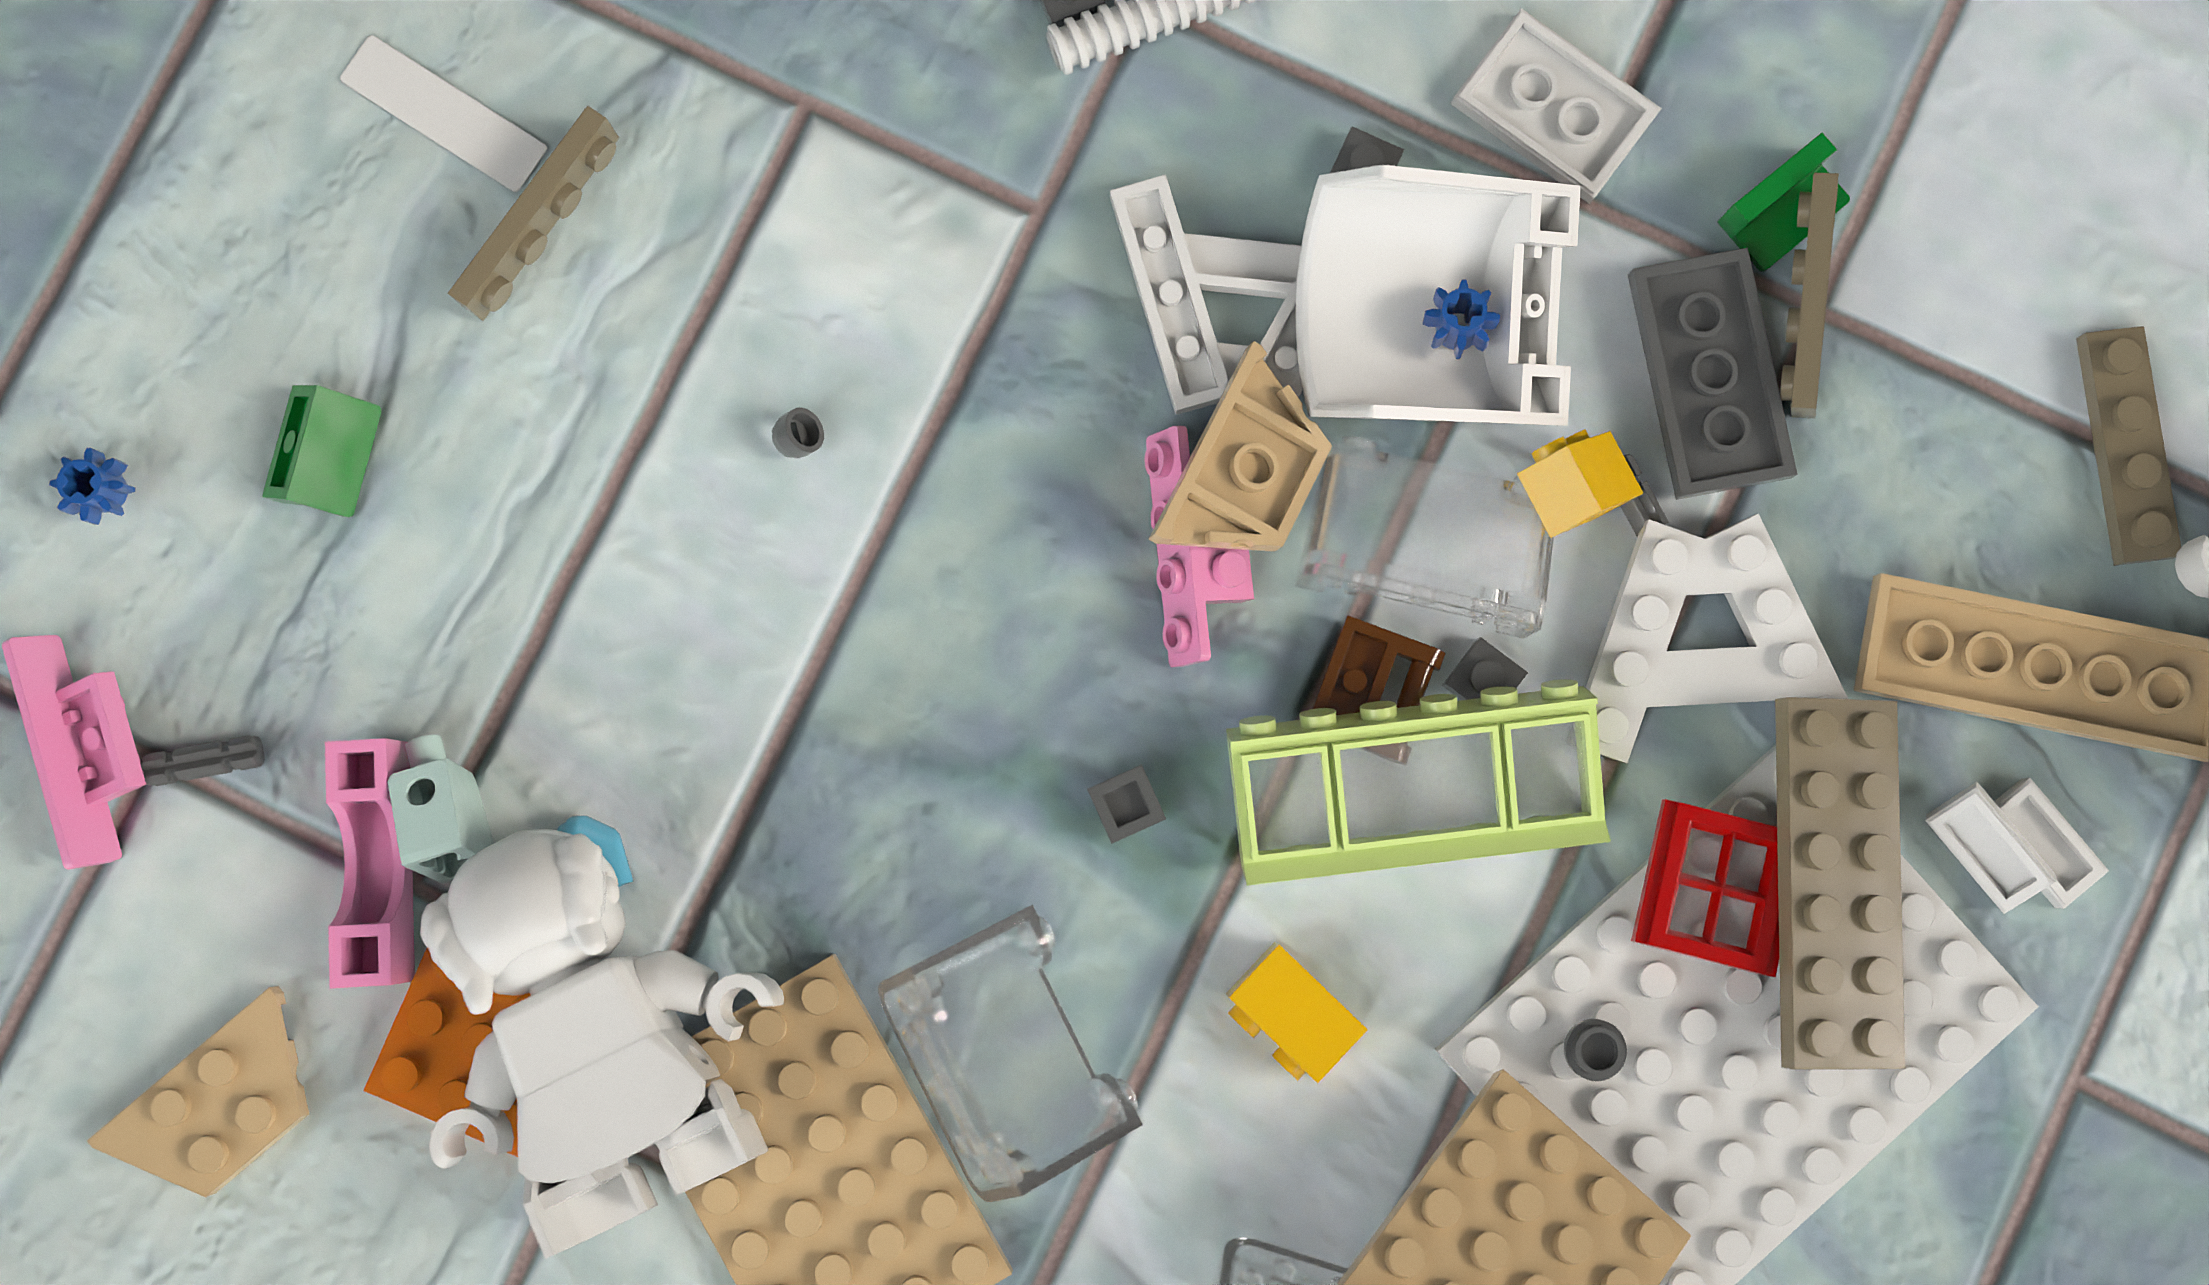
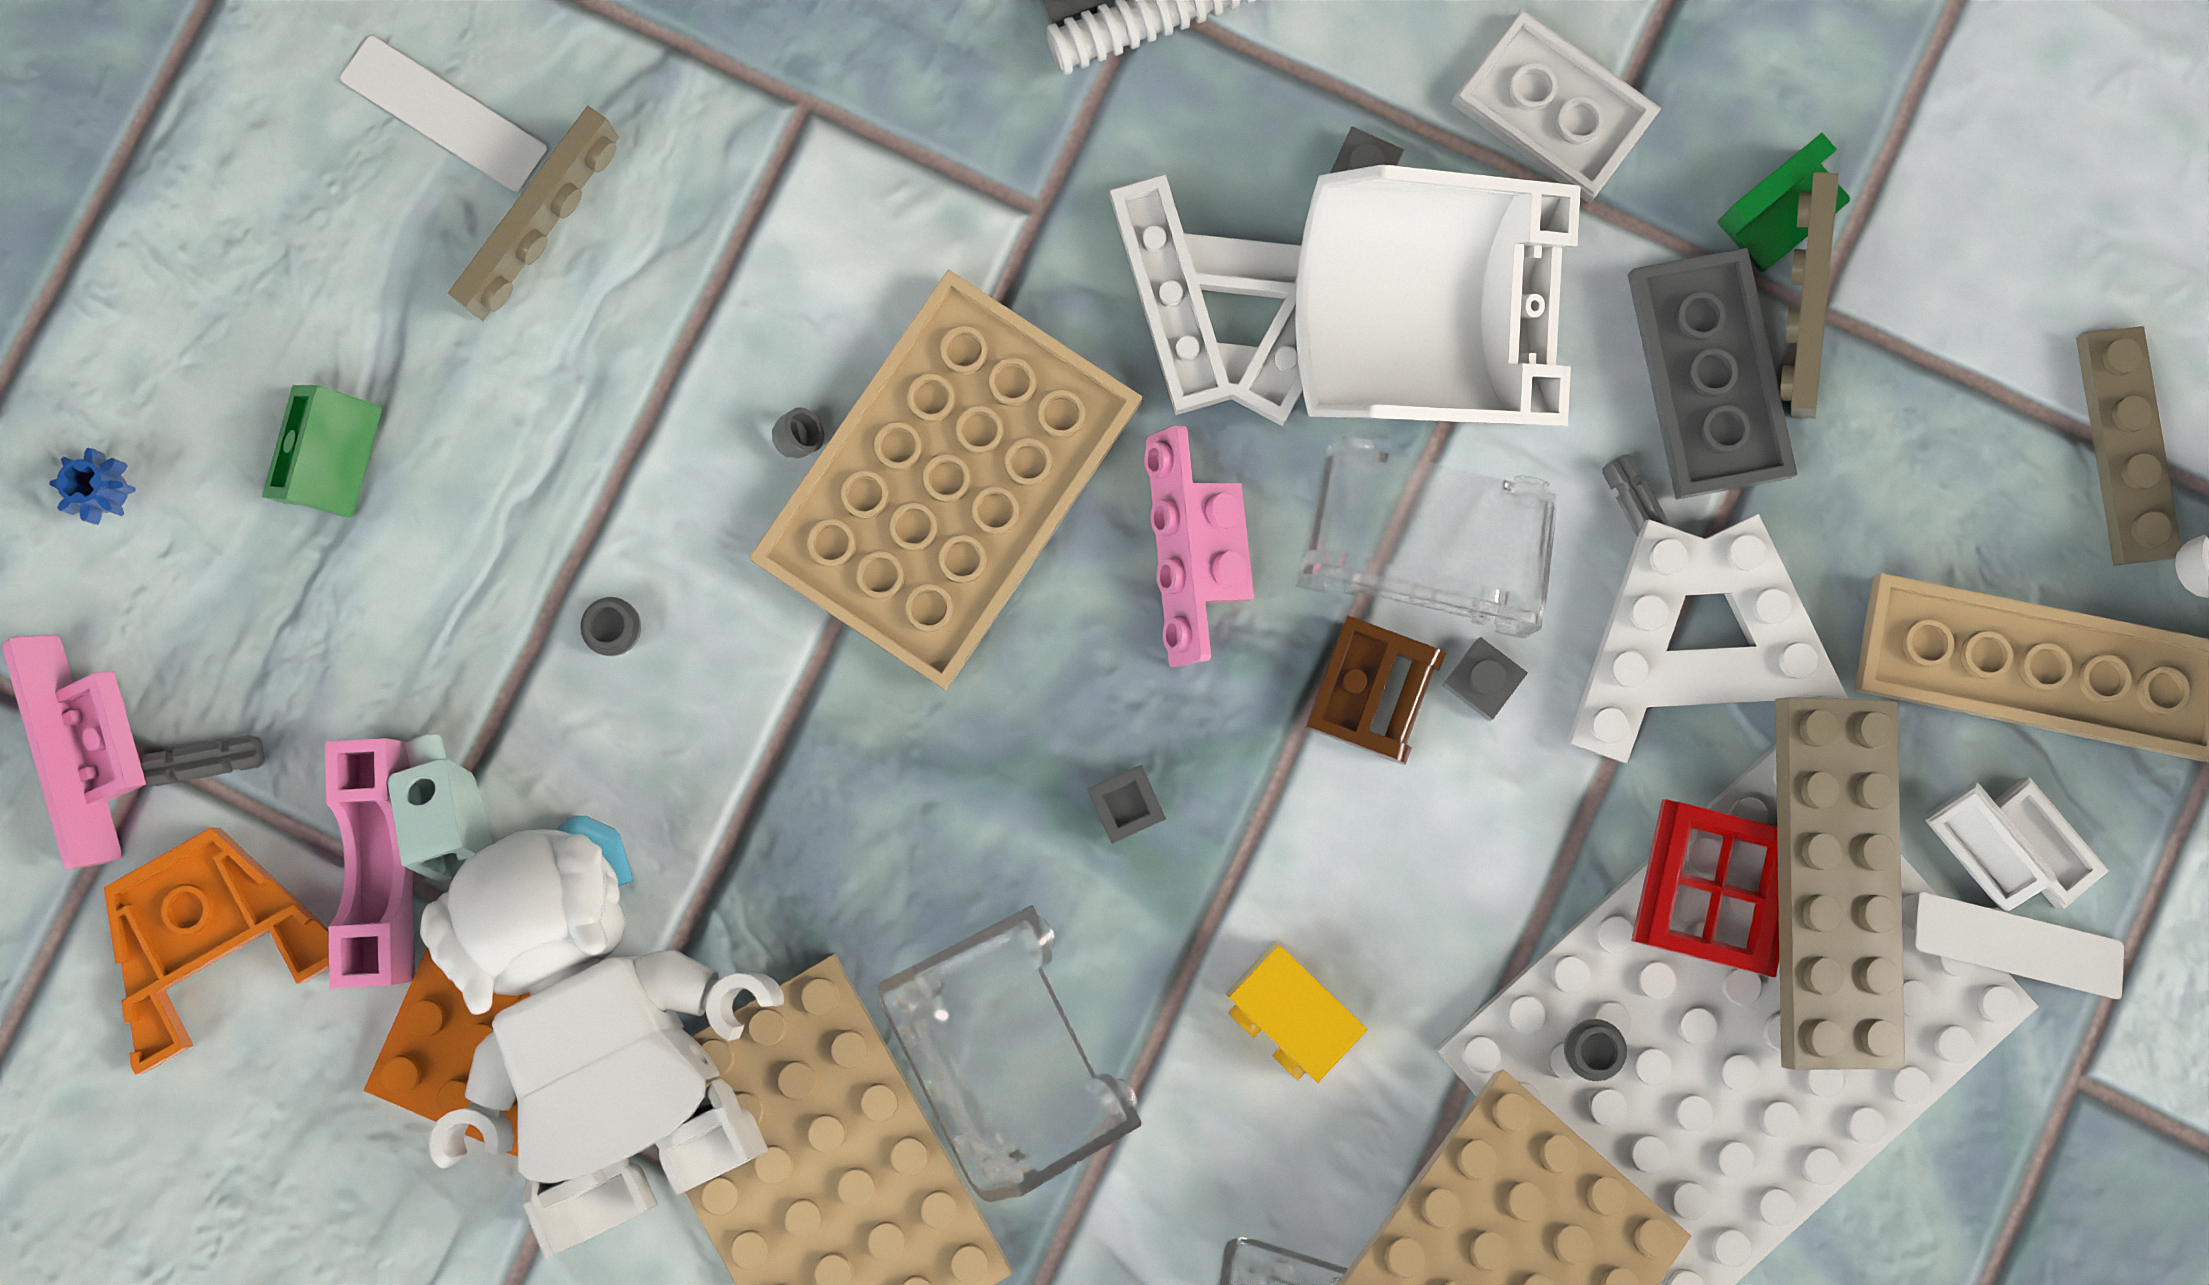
(189, 914): none -> orange wing
(215, 1105): tan wing -> none
(610, 626): none -> dark grey plate
(946, 479): none -> tan plate
(1247, 467): tan wing -> none
(1417, 782): window -> none
(1474, 308): blue gear -> none
(1578, 480): yellow brick -> none
(2019, 945): none -> white sticker

